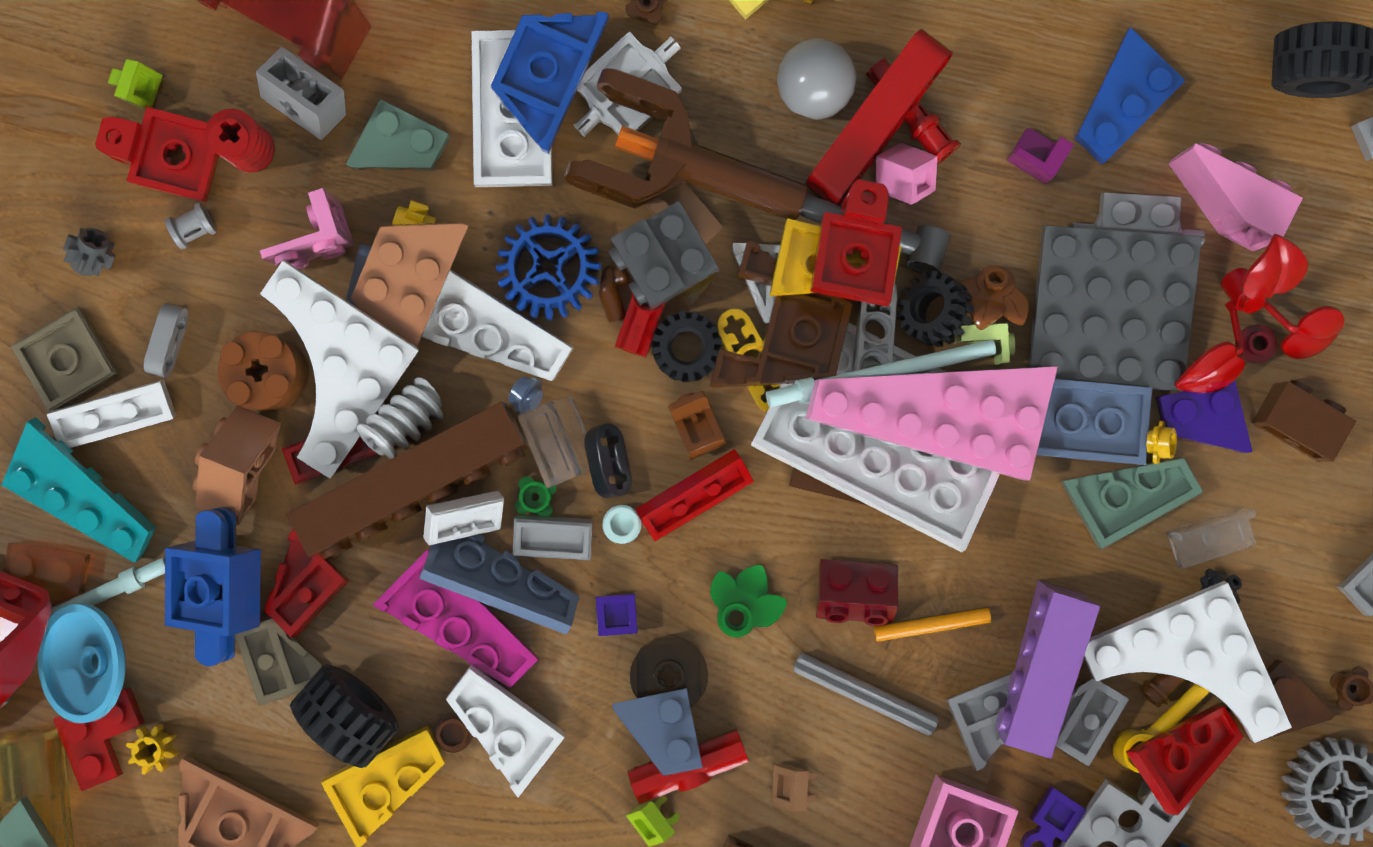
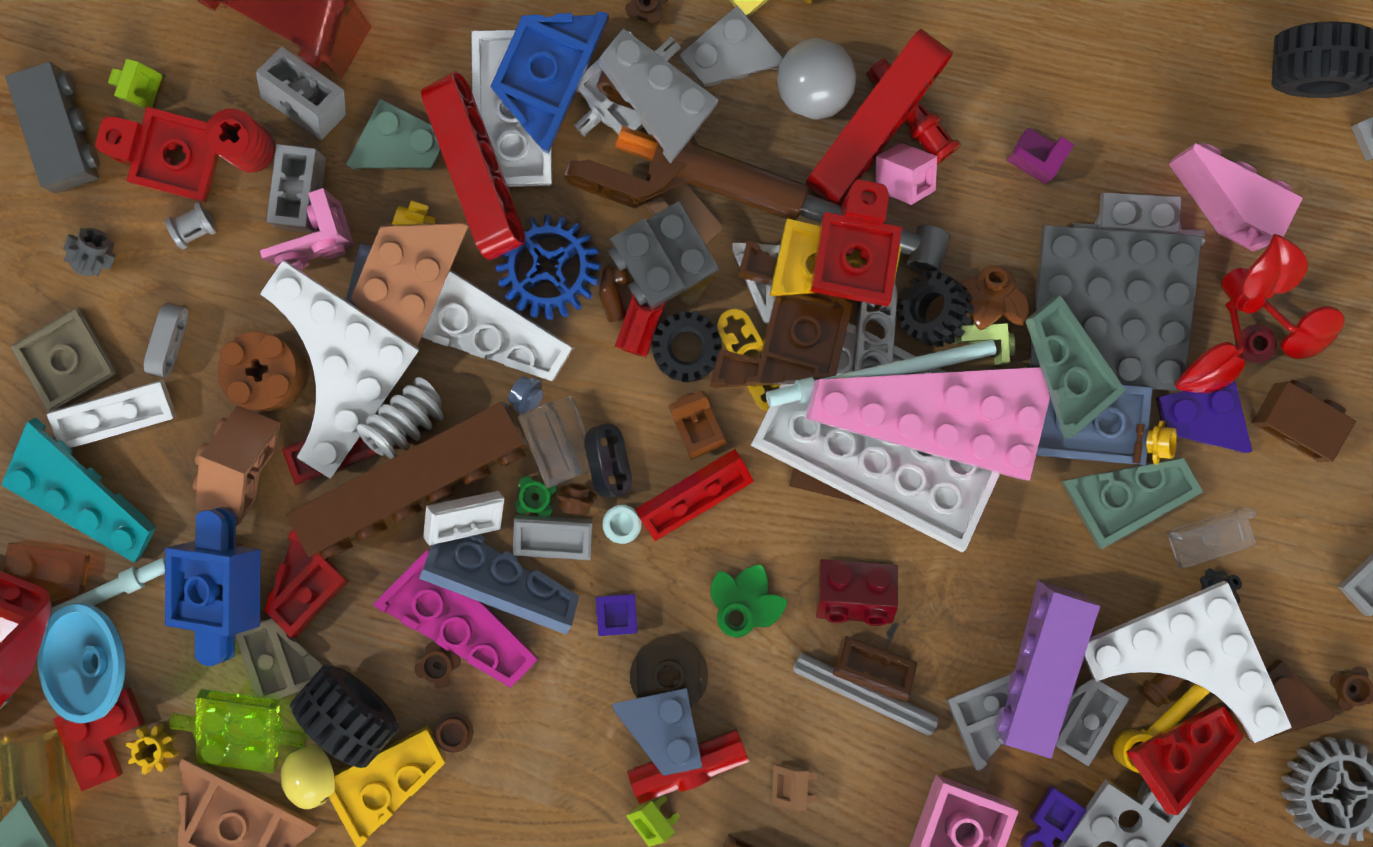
(53, 127): none -> dark grey brick
(237, 731): none -> clear neon green plate
(293, 177): none -> light grey brick
(307, 777): none -> light yellow hair
(426, 668): none -> reddish brown plate
(473, 166): none -> red beam
(505, 726): white wing -> none
(576, 498): none -> reddish brown plate
(661, 94): none -> light grey wing
(729, 51): none -> light grey wing
(875, 668): none -> reddish brown plate
(932, 624): light orange bar -> none
(1072, 367): none -> sand green wing
(1129, 94): blue wing -> none
(1138, 444): none -> reddish brown piece

